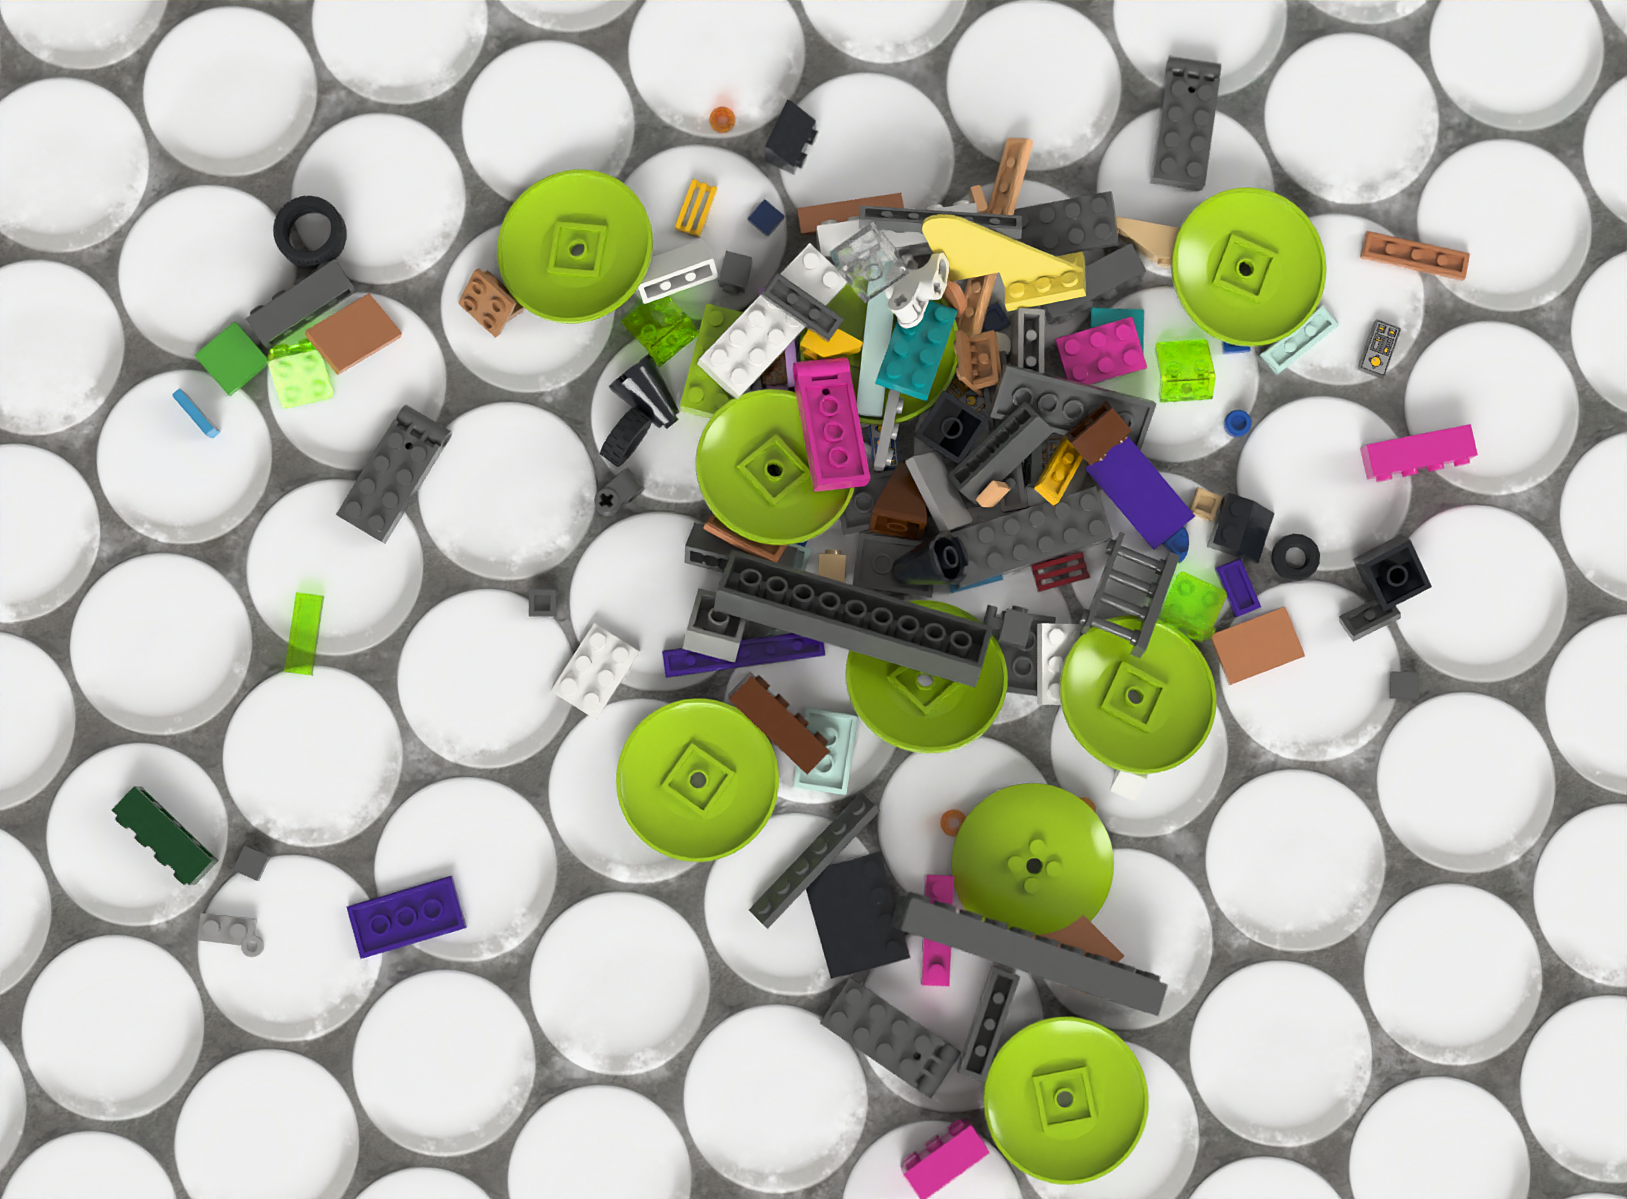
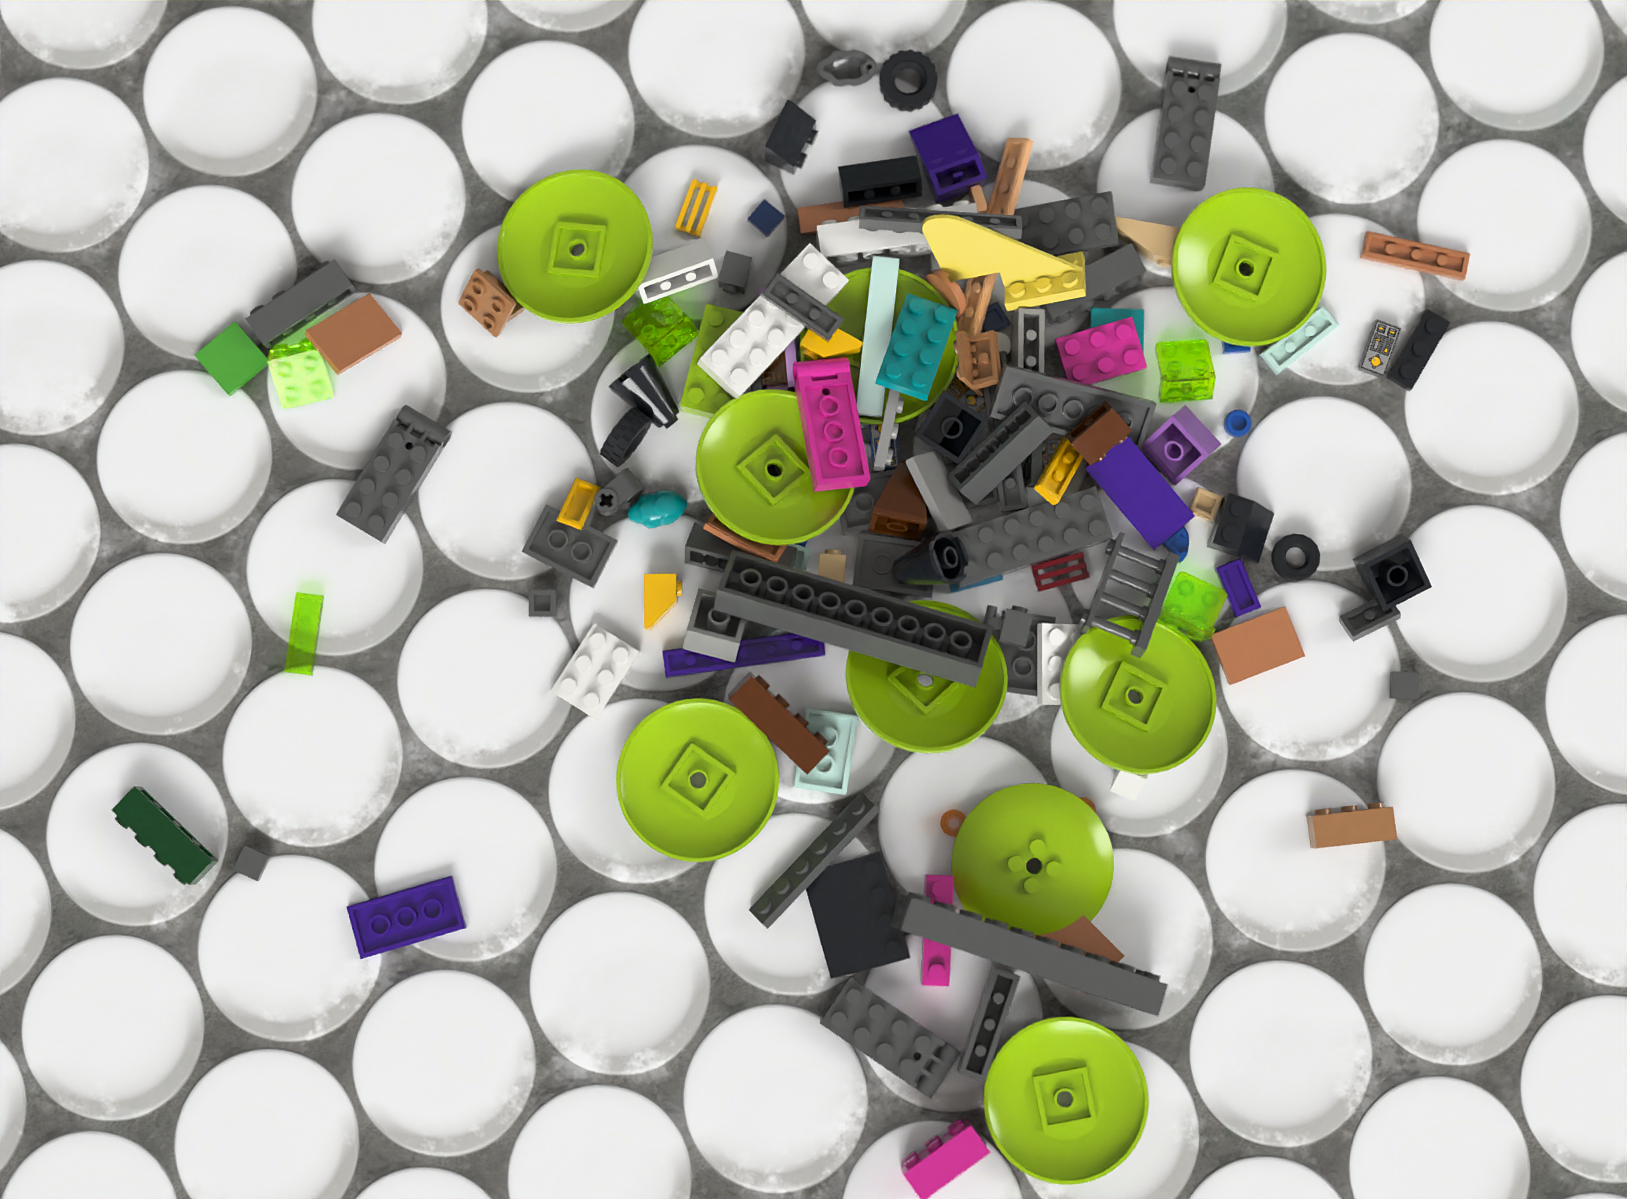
(195, 413): dark azure tile -> none
(230, 931): light grey hinge -> none
(293, 211): black tyre -> none
(569, 550): none -> dark grey plate
(578, 503): none -> yellow tile
(657, 508): none -> teal arm
(660, 597): none -> yellow slope
(722, 112): clear orange plate -> none
(847, 68): none -> dark grey arm
(869, 262): clear brick -> none
(880, 181): none -> black brick
(908, 60): none -> black tyre
(912, 293): white piece -> none
(948, 158): none -> dark purple slope
(992, 494): light nougat tile -> none
(1180, 445): none -> medium lavender slope
(1351, 826): none -> medium nougat brick
(1418, 350): none -> black plate
(1418, 452): dark pink brick -> none

